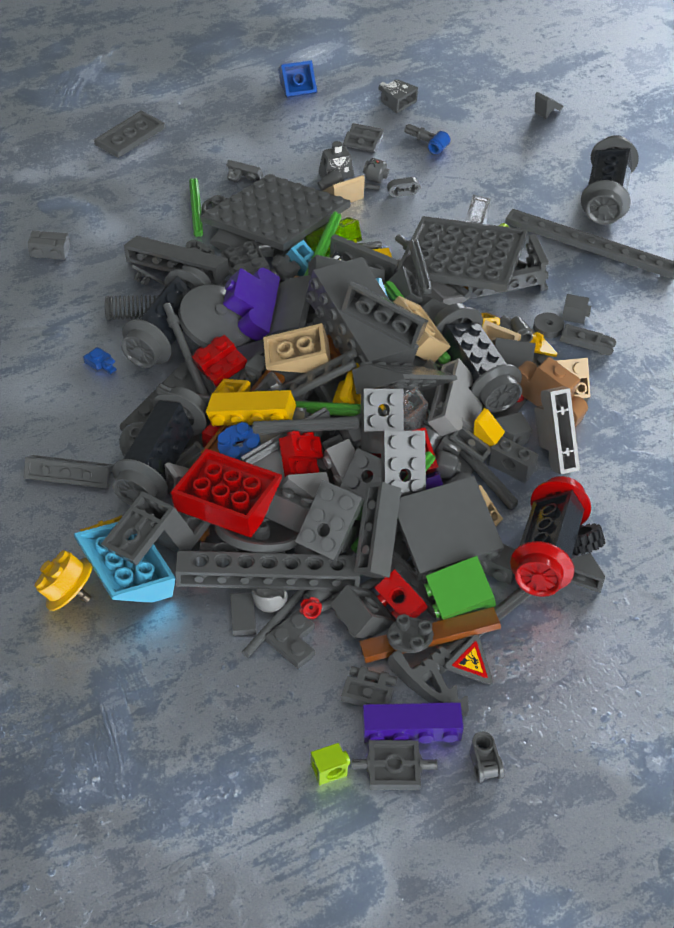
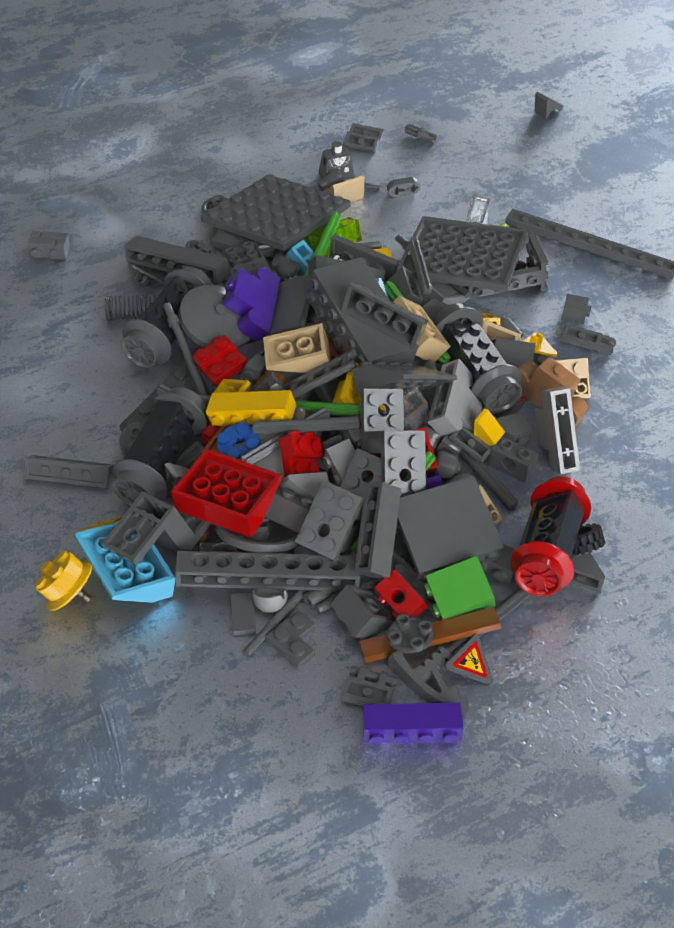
(100, 359): blue plate -> none
(129, 134): dark grey plate -> none
(196, 207): bright green axle -> none
(239, 169): dark grey hinge -> none
(297, 78): blue slope -> none
(313, 612): red plate -> none
(329, 763): lime brick -> none
(375, 170): dark grey head -> none
(394, 765): dark grey plate -> none
(398, 95): dark grey torso -> none
(439, 142): blue brick -> none
(485, 761): dark grey piece -> none
(522, 328): dark grey cone -> none
(549, 325): dark grey piece -> none
(607, 194): dark grey brick -> none

